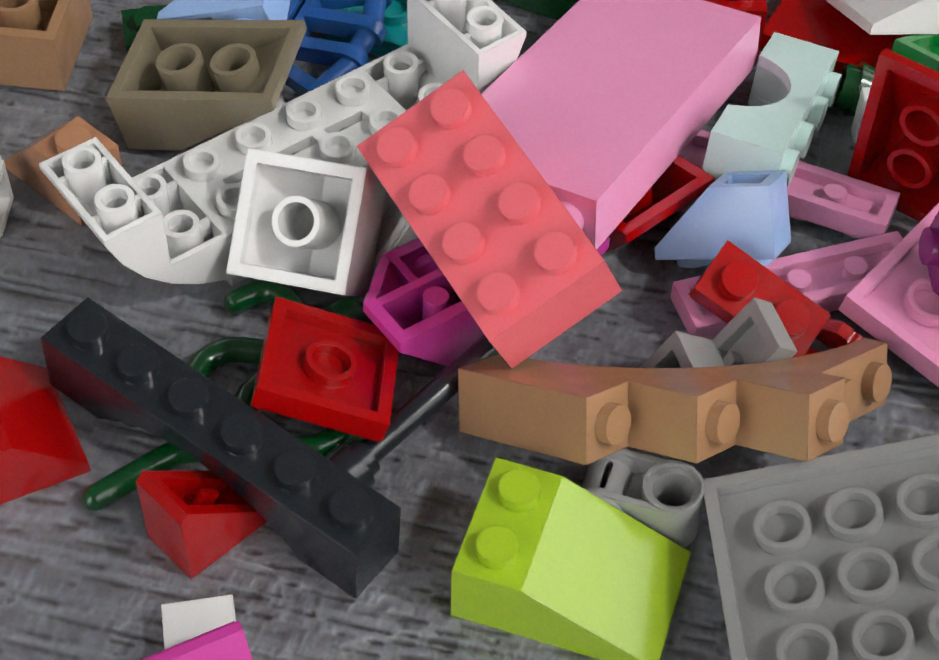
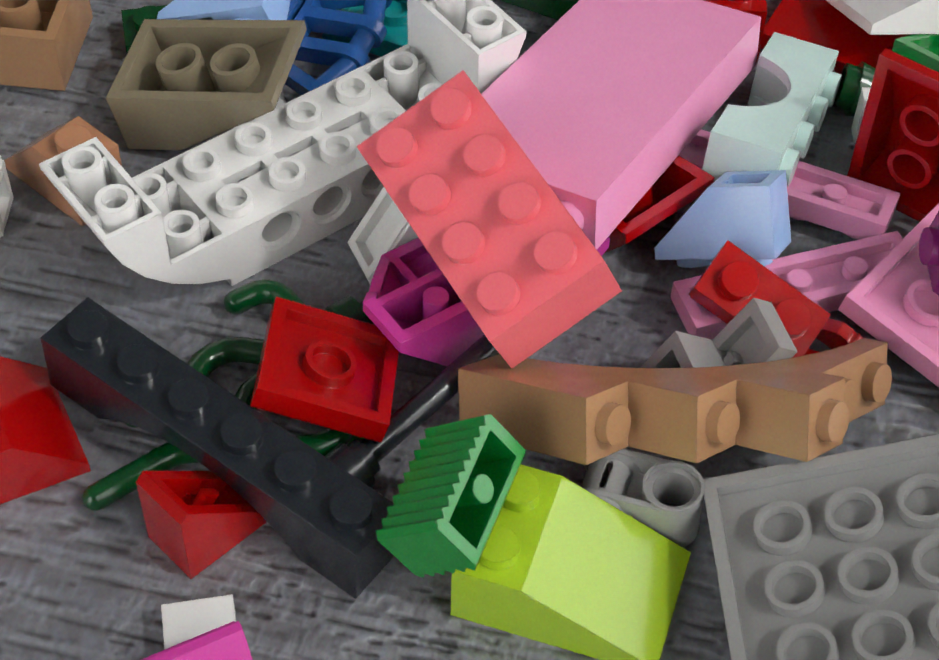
(307, 223): white slope -> none
(451, 496): none -> green brick

